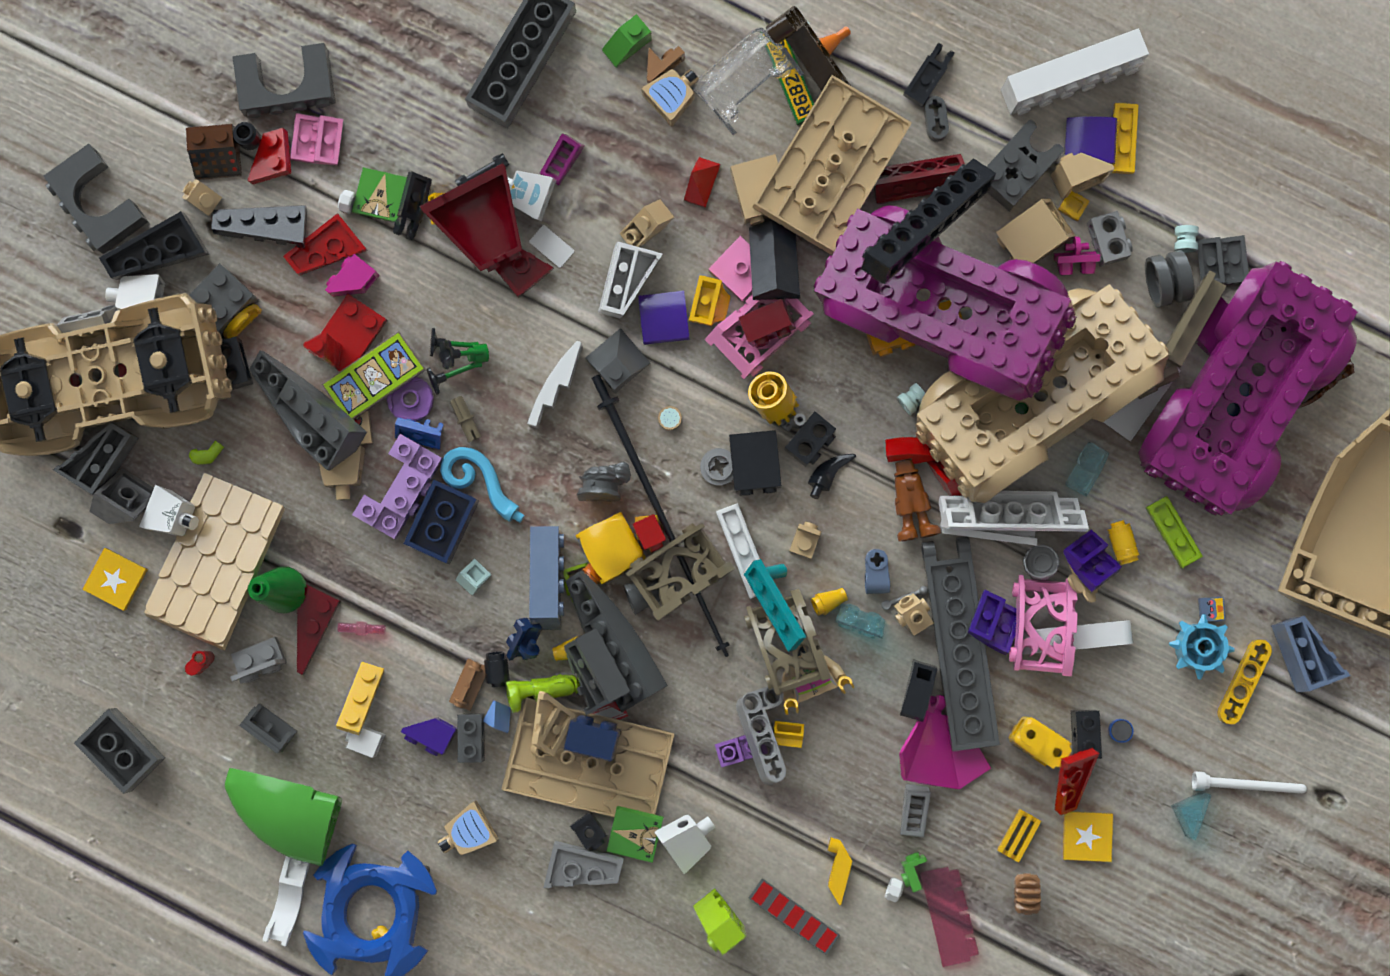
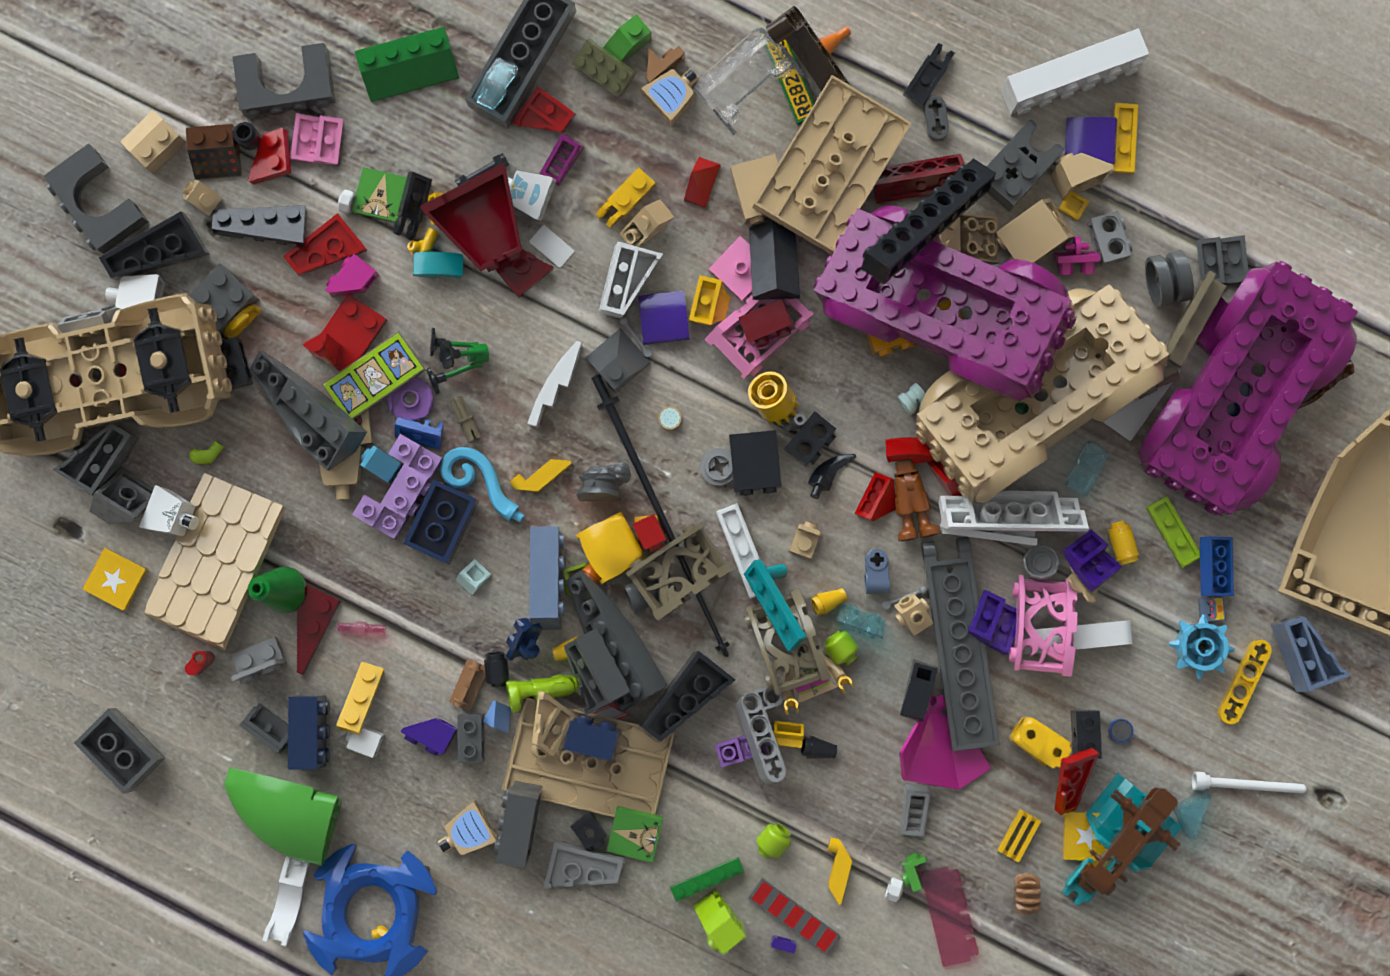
(153, 142): none -> tan slope
(308, 732): none -> dark blue brick
(381, 464): none -> medium azure slope
(407, 64): none -> green slope
(423, 245): none -> yellow arm
(437, 264): none -> teal slope
(494, 84): none -> clear light blue slope
(518, 824): none -> dark grey brick
(541, 477): none -> yellow piece
(544, 113): none -> red wing
(604, 68): none -> olive piece
(627, 196): none -> yellow hinge
(646, 351): none -> light grey hinge
(686, 694): none -> black wedge
(686, 840): white torso -> none
(707, 879): none -> green piece
(773, 841): none -> lime head
(783, 944): none -> dark purple tile
(817, 748): none -> black cone
(841, 648): none -> lime head
(878, 498): none -> red slope
(973, 236): none -> tan slope
(1133, 830): none -> piece
(1186, 238): light aqua wheel -> none
(1216, 566): none -> blue piece

